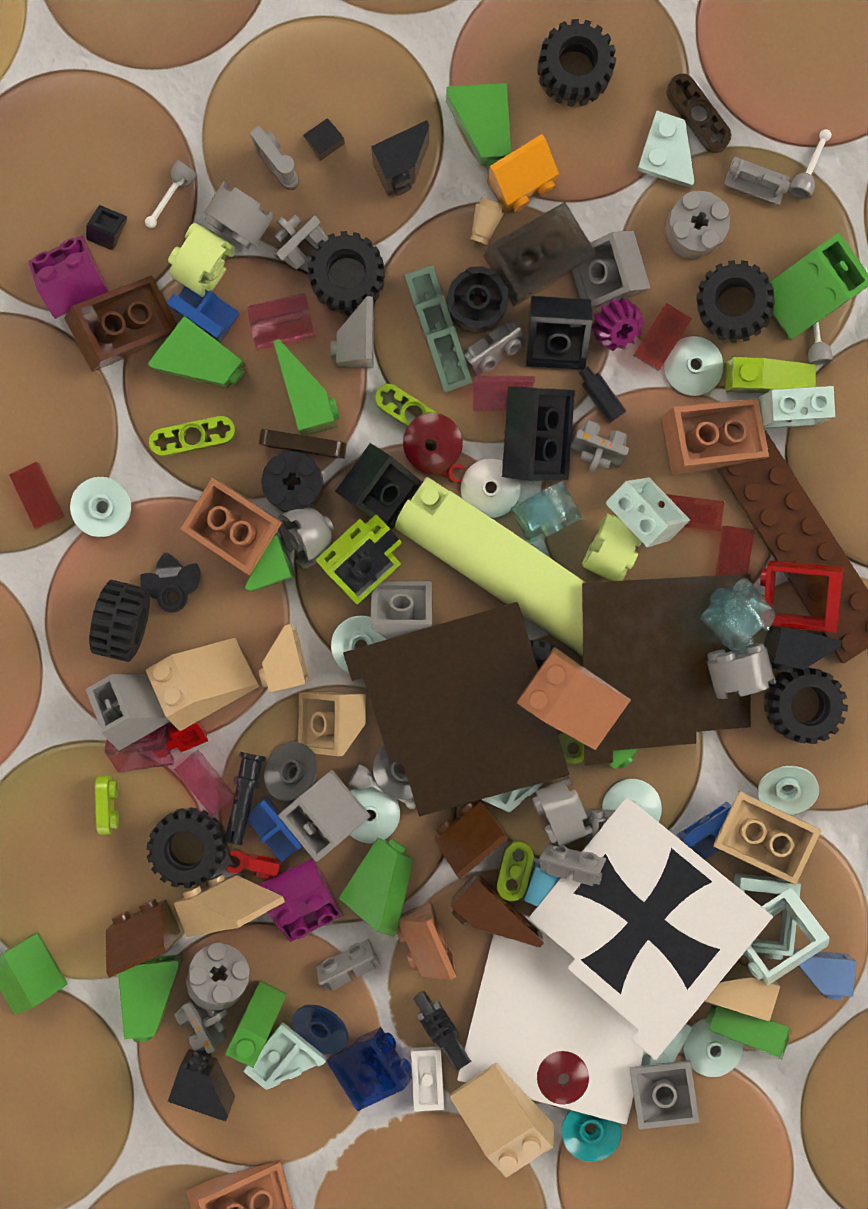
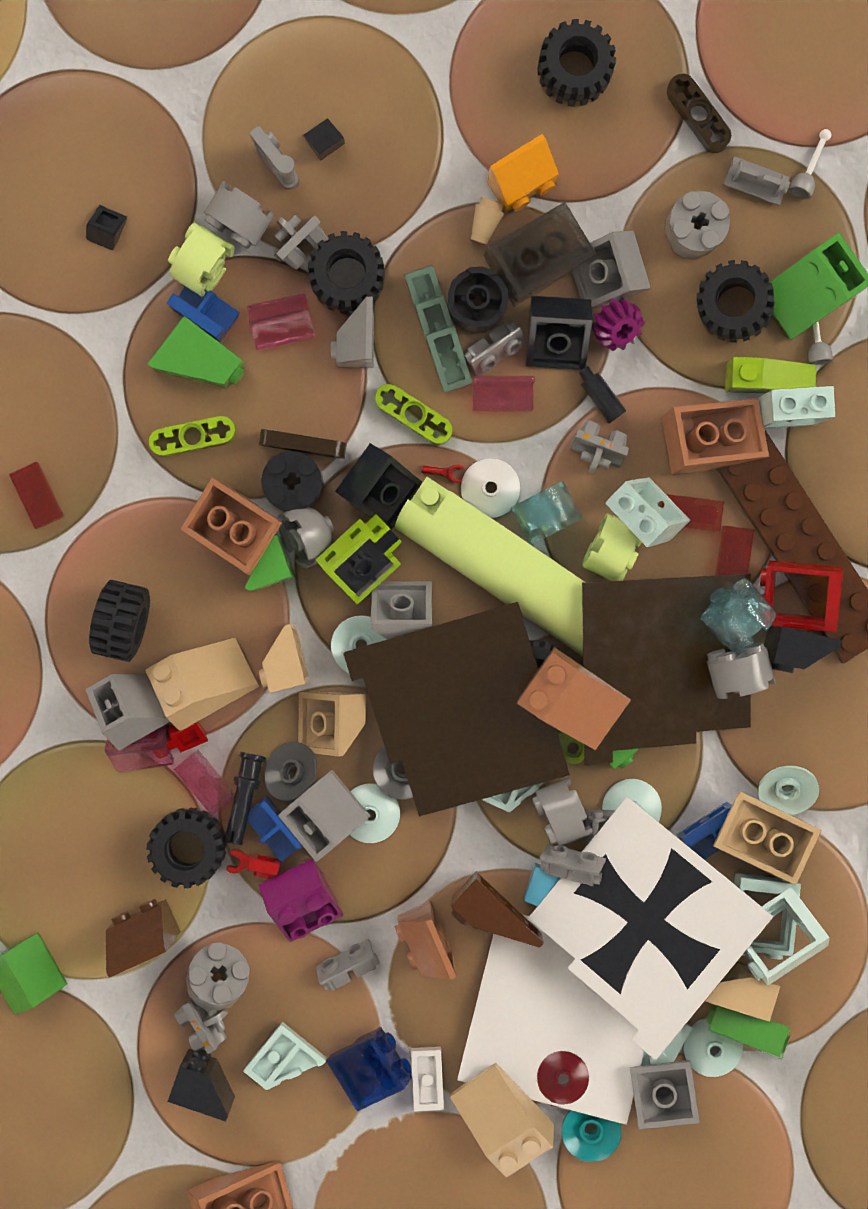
(67, 276): magenta slope -> none
(87, 499): light aqua dish -> none
(105, 792): lime plate -> none
(120, 322): reddish brown slope -> none
(146, 994): bright green slope -> none
(171, 577): black plate -> none
(181, 176): hinge -> none
(223, 905): tan slope -> none
(256, 1024): bright green slope -> none
(309, 400): bright green slope -> none
(320, 1028): dark blue dish -> none
(363, 779): light grey hinge -> none
(380, 886): bright green slope -> none
(400, 158): black slope -> none
(441, 1030): black hinge -> none
(443, 432): dark red dish -> none
(469, 837): reddish brown slope -> none
(483, 119): bright green slope -> none
(515, 869): lime plate -> none
(538, 433): black slope -> none
(662, 336): clear red plate -> none
(668, 151): light aqua wing -> none
(683, 376): light aqua dish -> none
(829, 709): black tyre -> none
(831, 973): medium blue slope -> none

